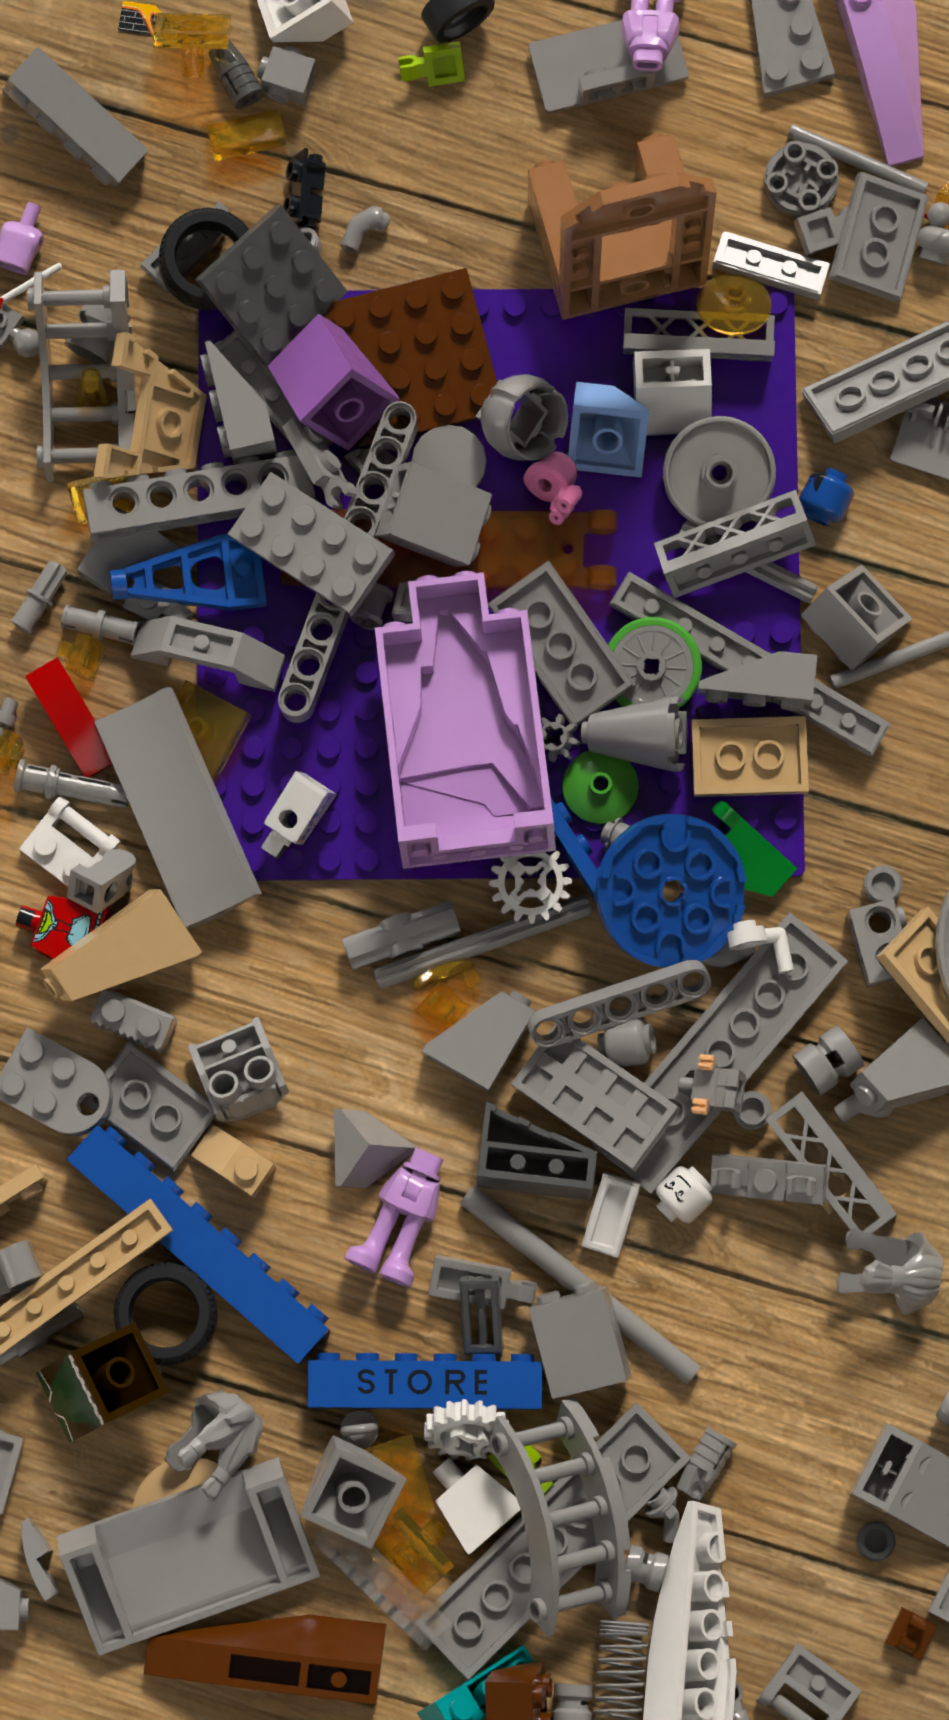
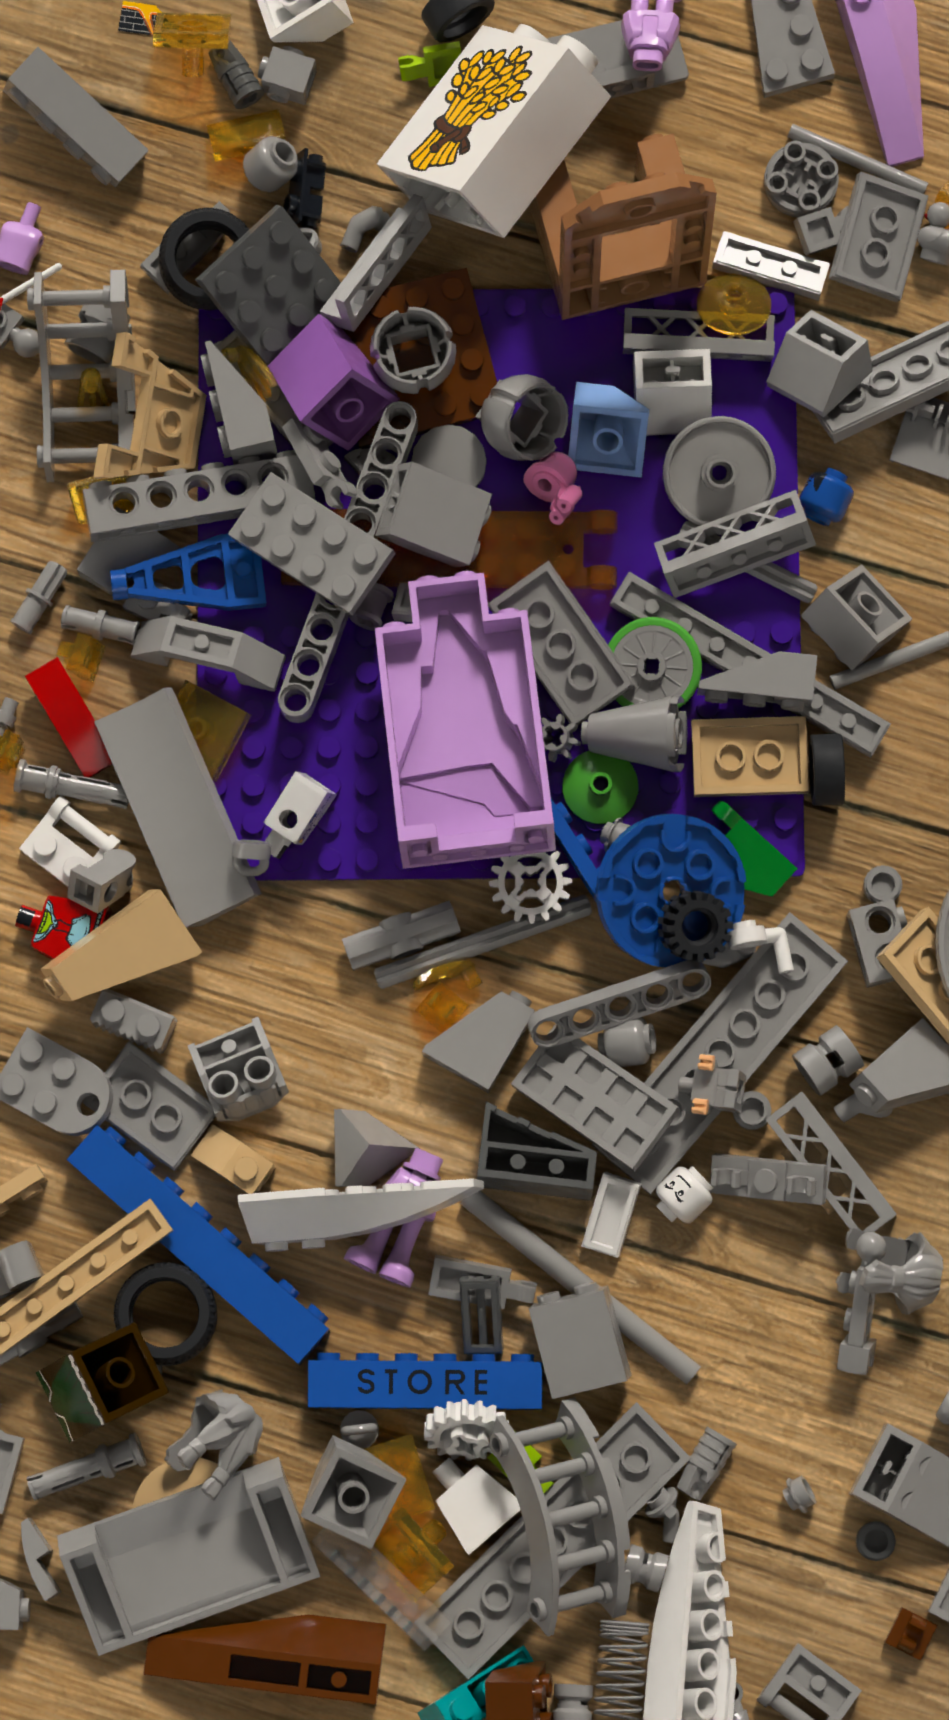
(104, 1462): none -> light grey pin
(251, 850): none -> light grey tile
(253, 369): none -> clear yellow piece
(270, 164): none -> light grey head
(331, 1215): none -> white wedge
(378, 265): none -> light grey fence
(405, 327): none -> light grey piece
(496, 127): none -> white brick
(716, 932): none -> black tyre
(799, 1494): none -> light grey plate
(819, 363): none -> light grey slope
(827, 769): none -> black tyre
(857, 1348): none -> light grey plate

